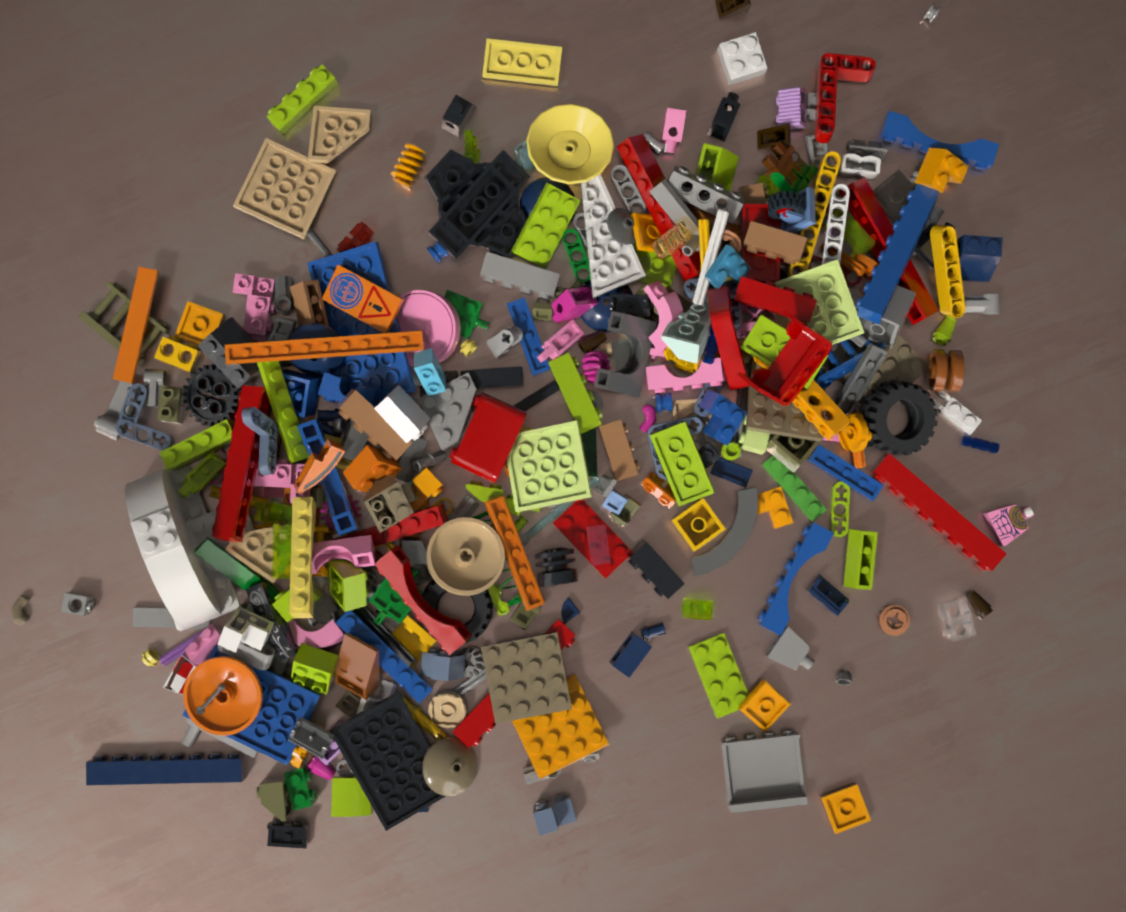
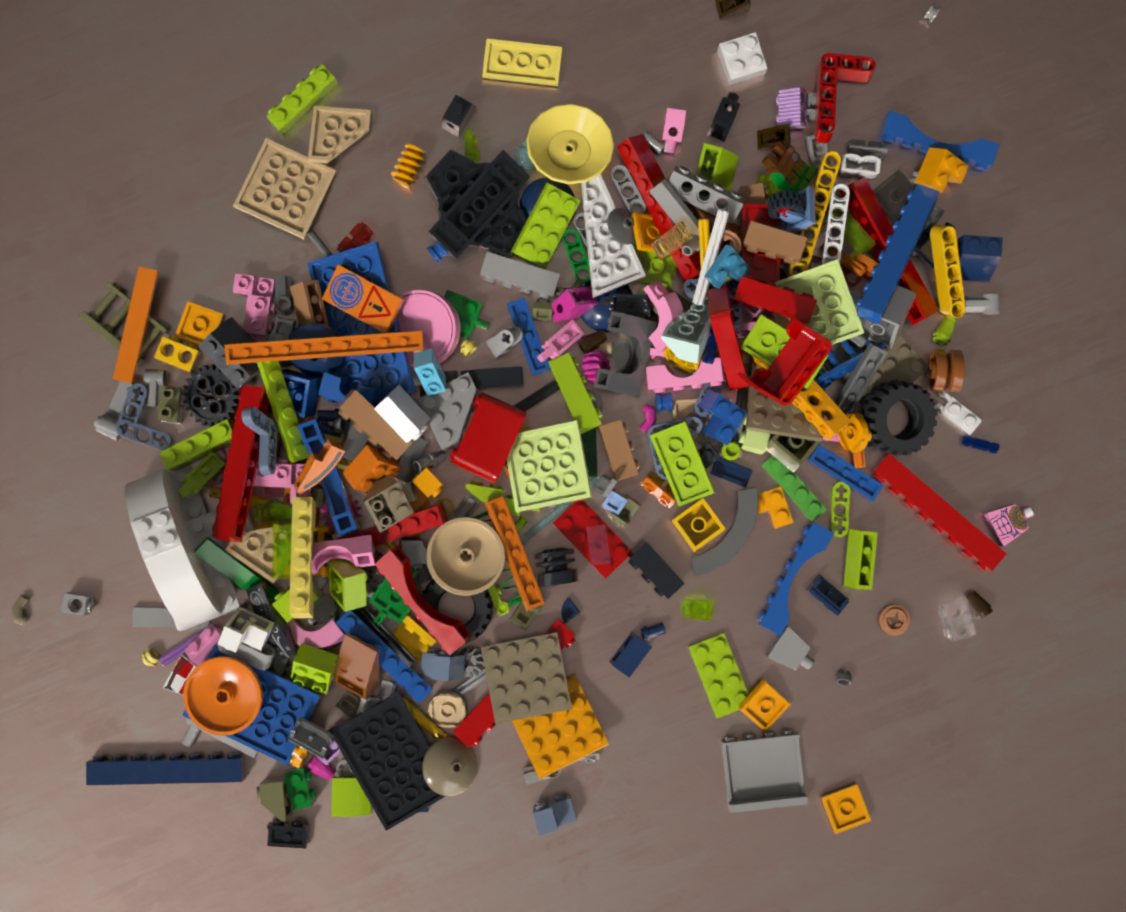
(201, 709): dark grey hinge -> none

